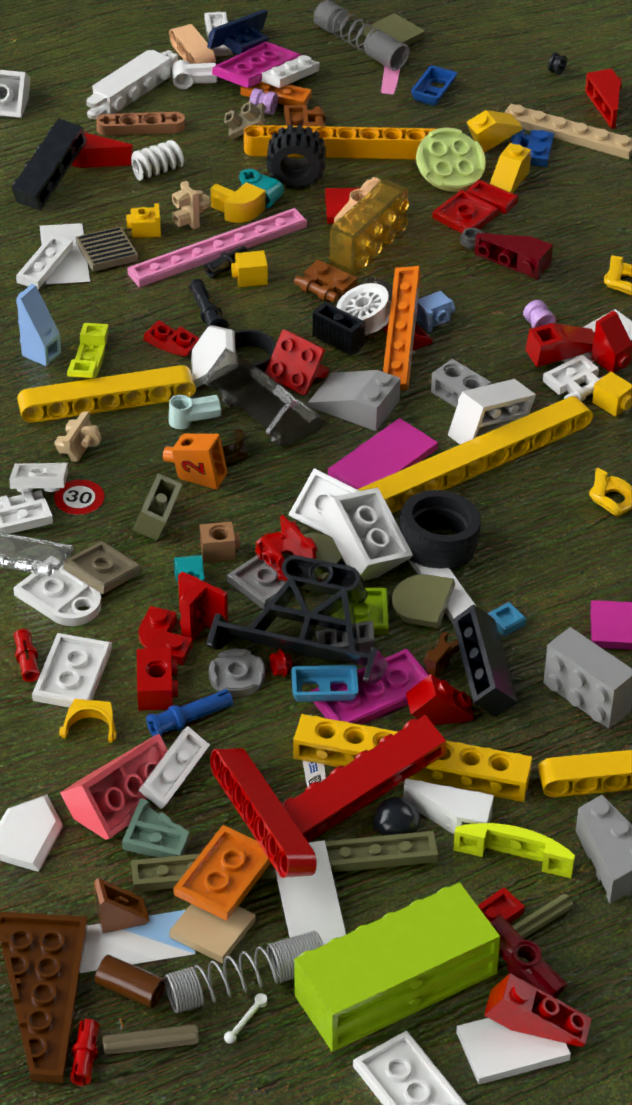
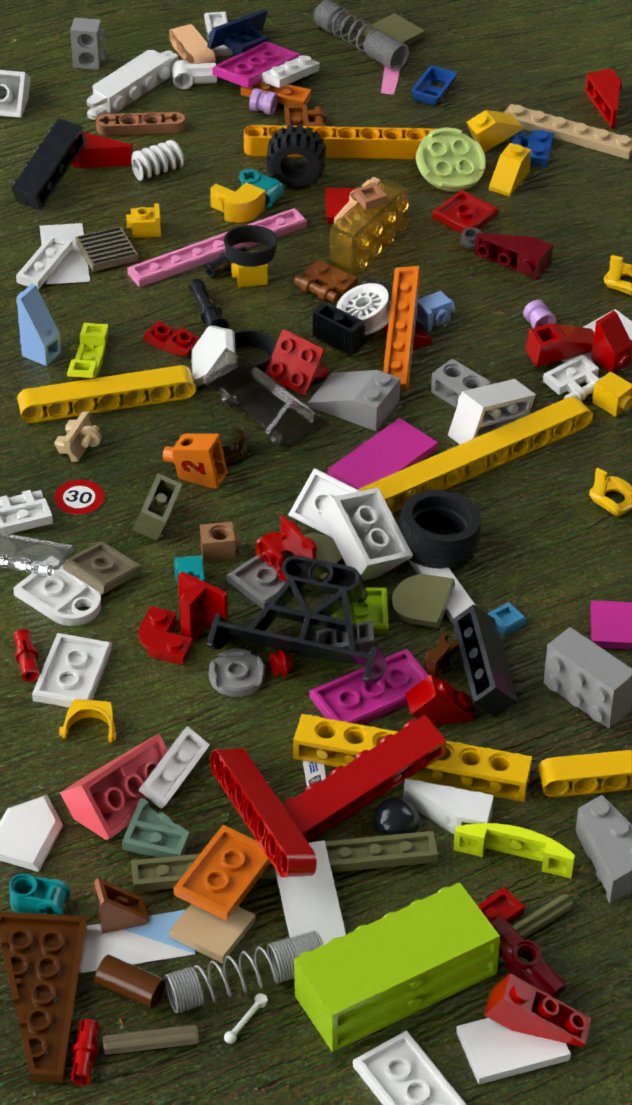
(37, 895): none -> teal piece
(38, 475): white plate -> none
(84, 44): none -> light grey brick
(155, 680): red brick -> none
(178, 717): blue pin -> none
(185, 410): light aqua piece -> none
(191, 204): tan hips -> none
(249, 116): dark tan hips -> none
(250, 233): none -> black tyre
(324, 677): dark azure piece -> none
(370, 196): none -> nougat plate
(493, 195): red tile -> none
(557, 63): black bush -> none

